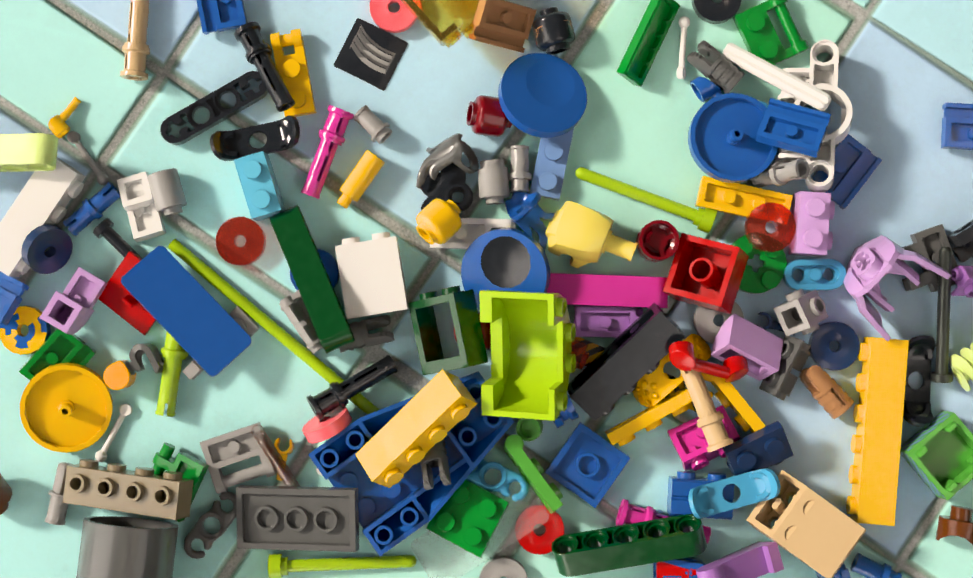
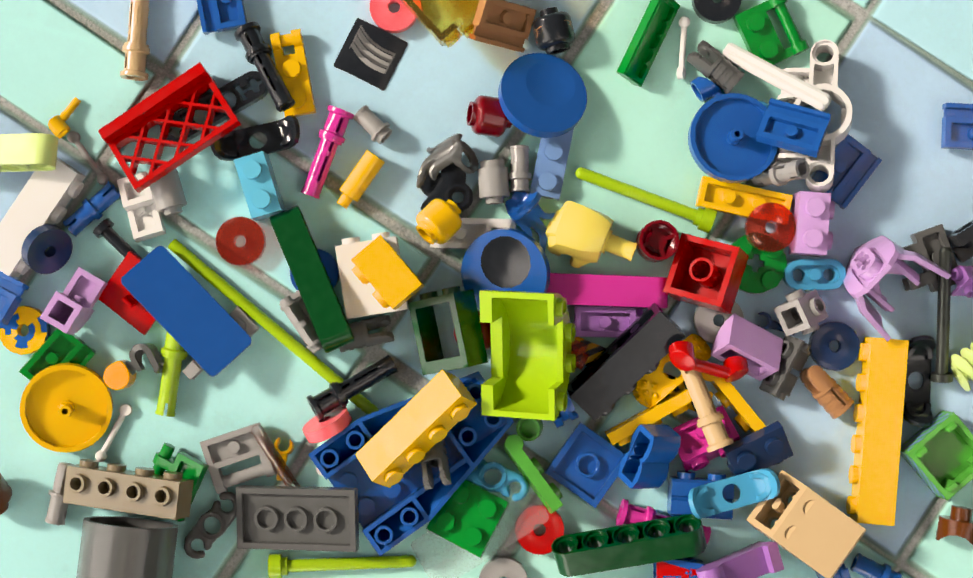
(159, 110): none -> red fence
(387, 274): none -> yellow brick
(649, 456): none -> blue brick

